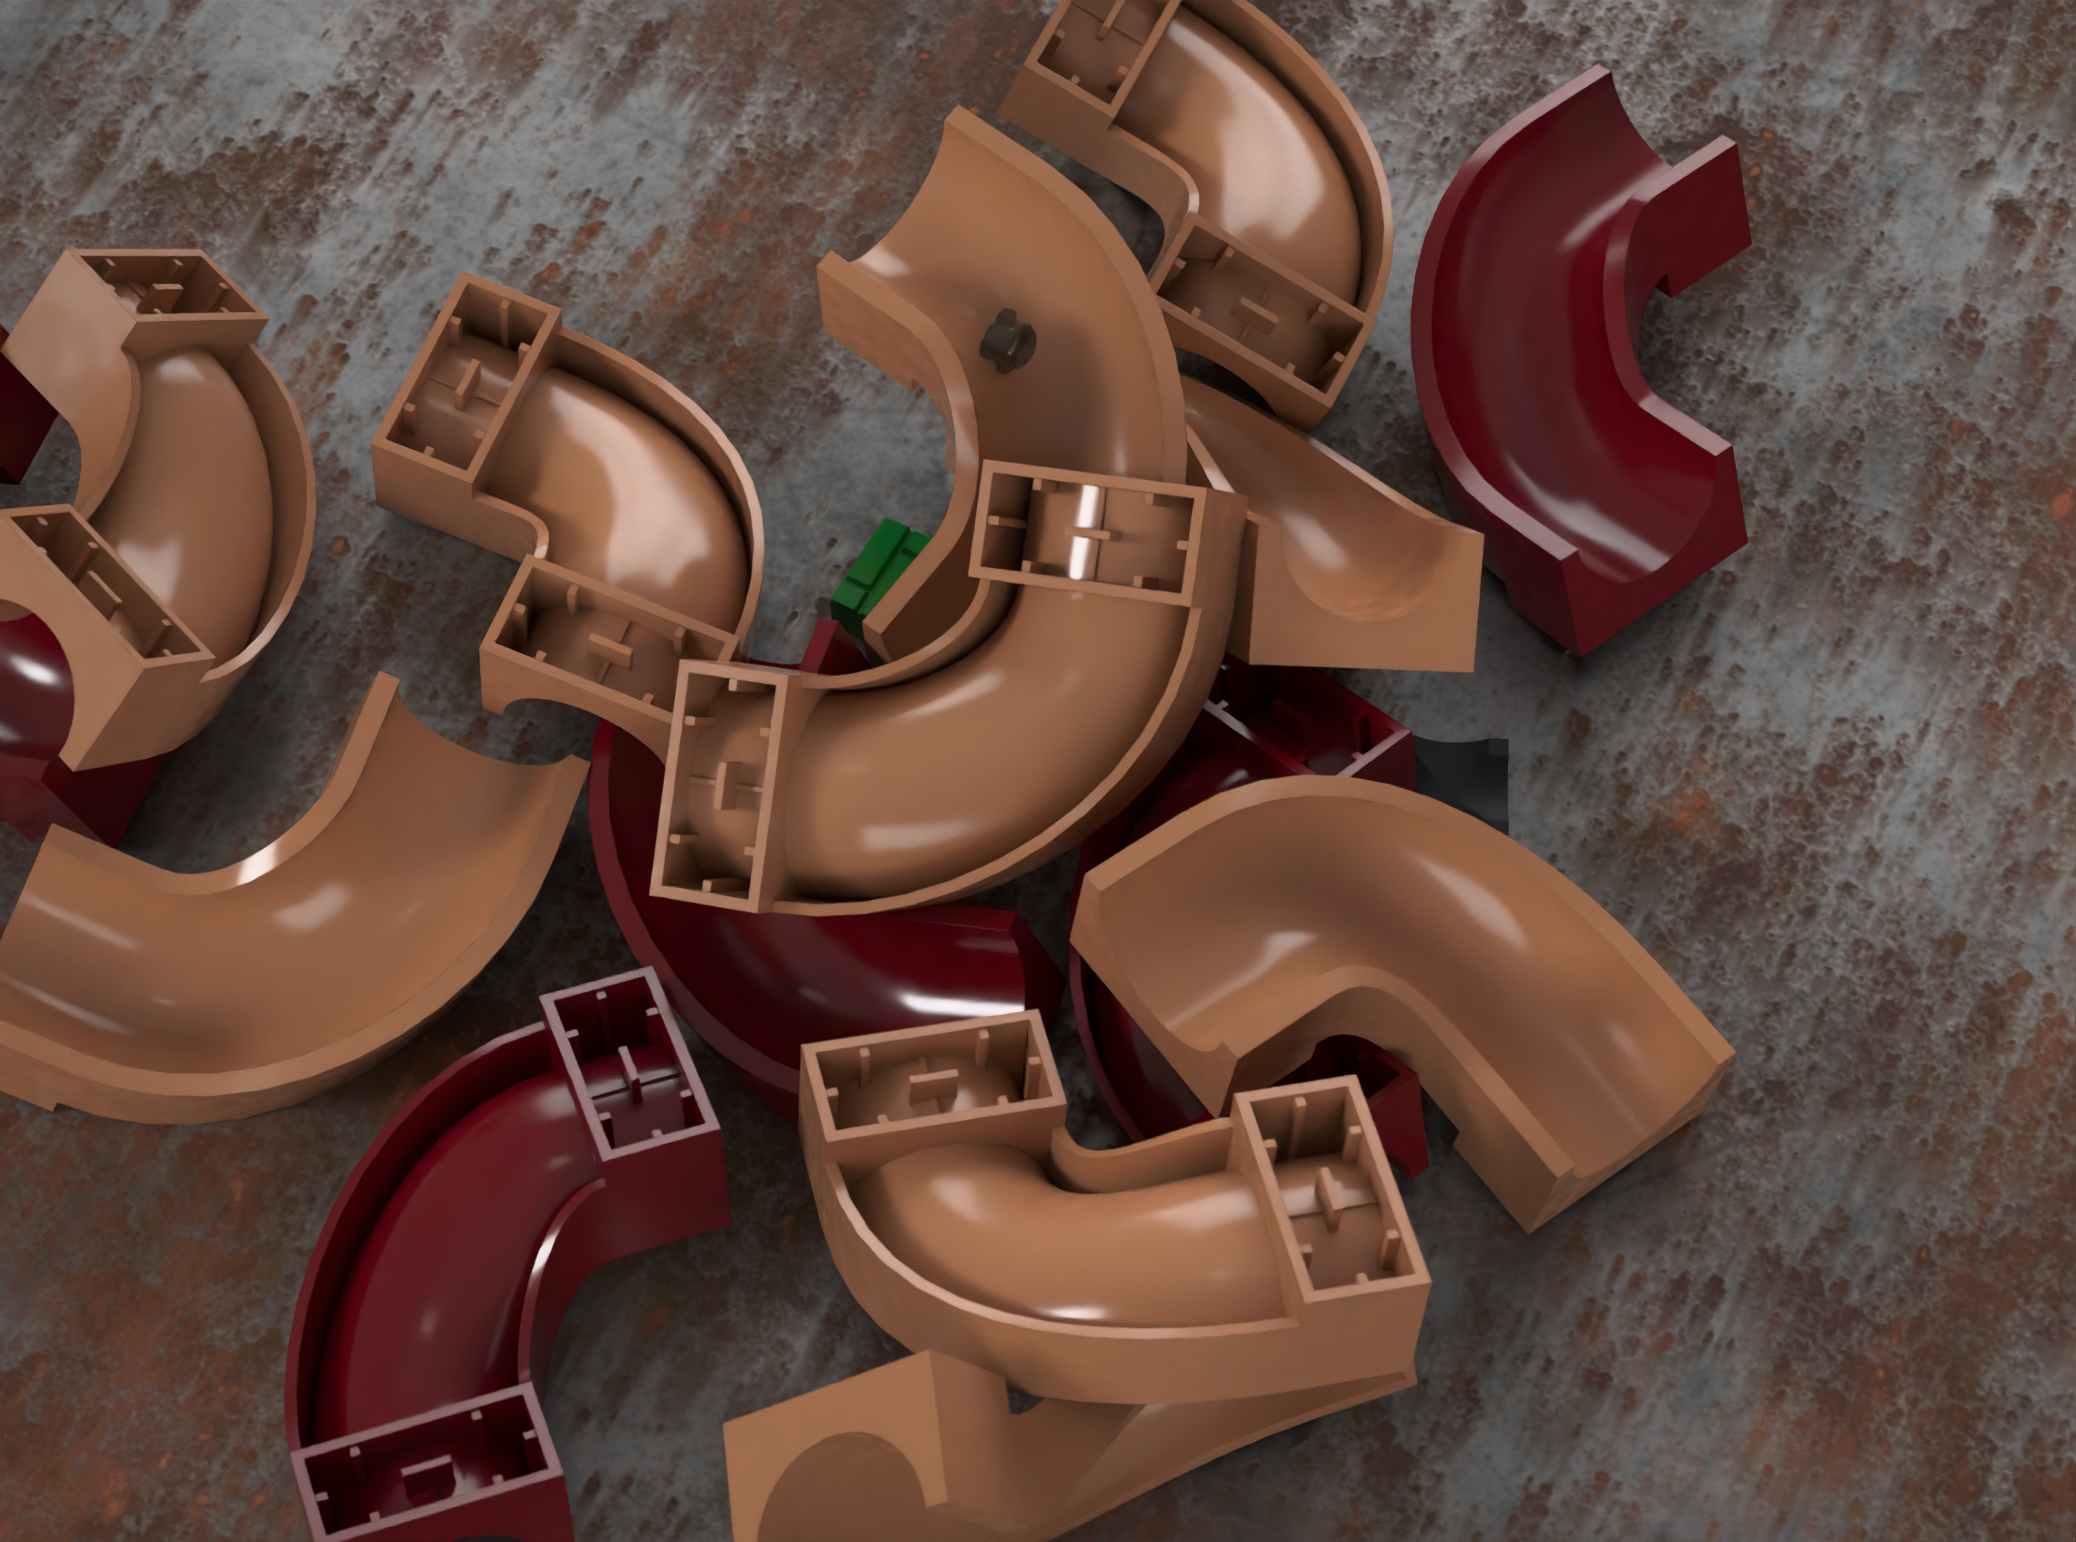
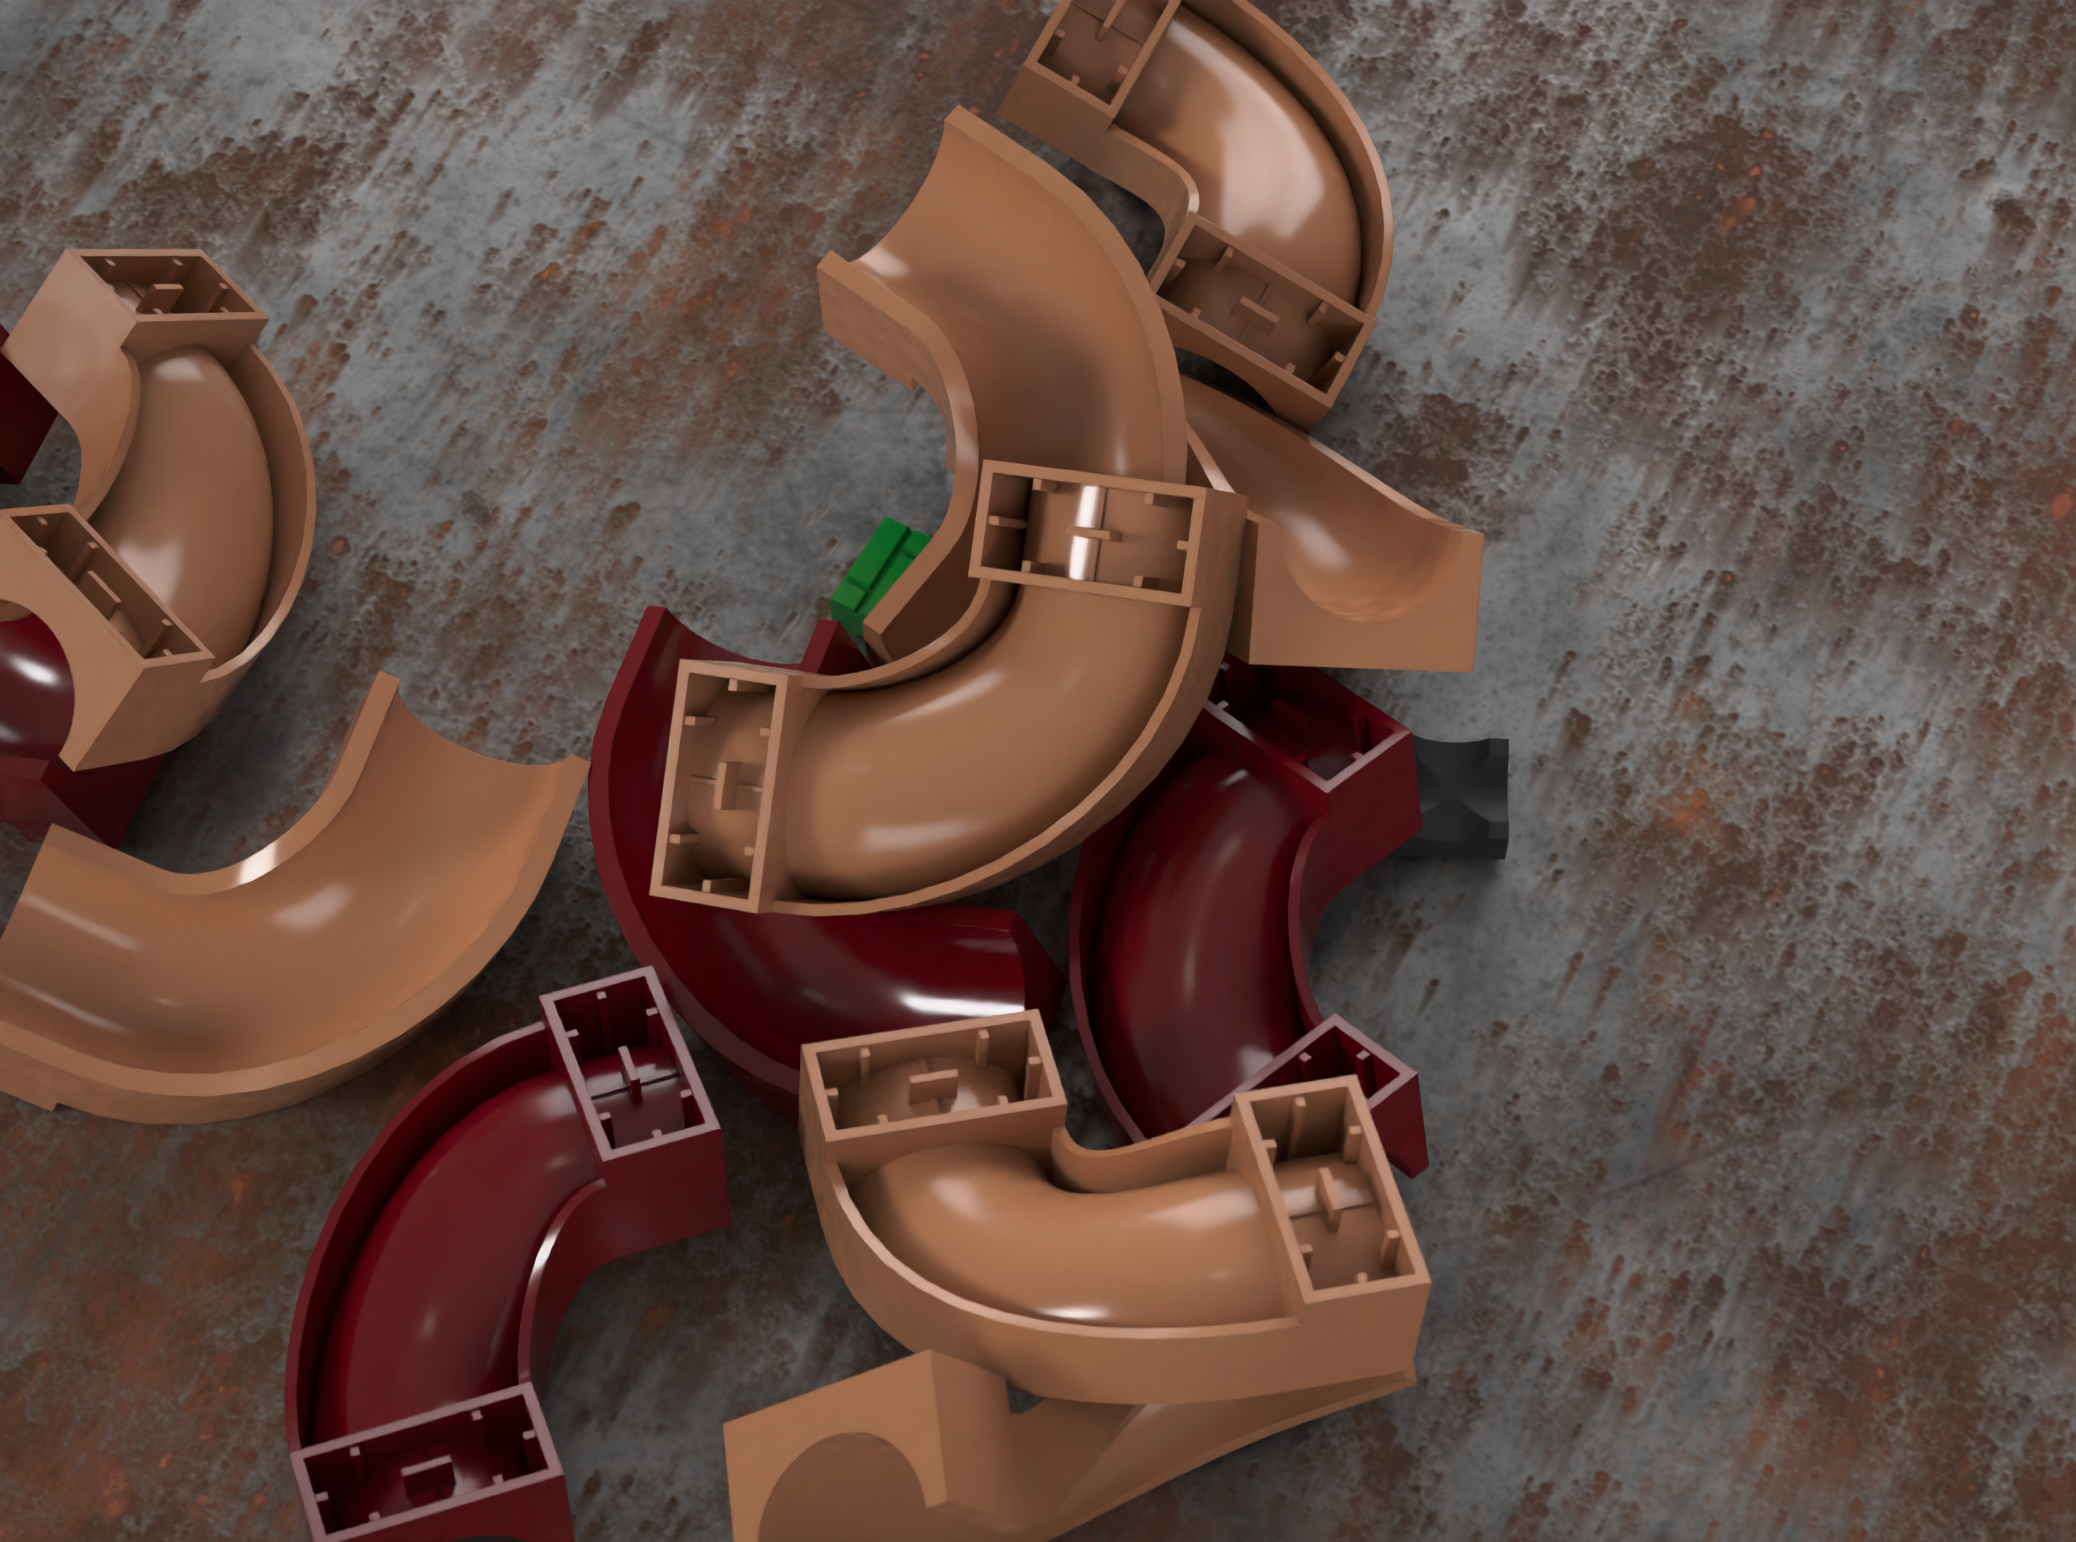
(602, 485): nougat piece -> none
(1008, 342): clear smoke plate -> none
(1426, 932): nougat piece -> none
(1531, 369): dark red piece -> none

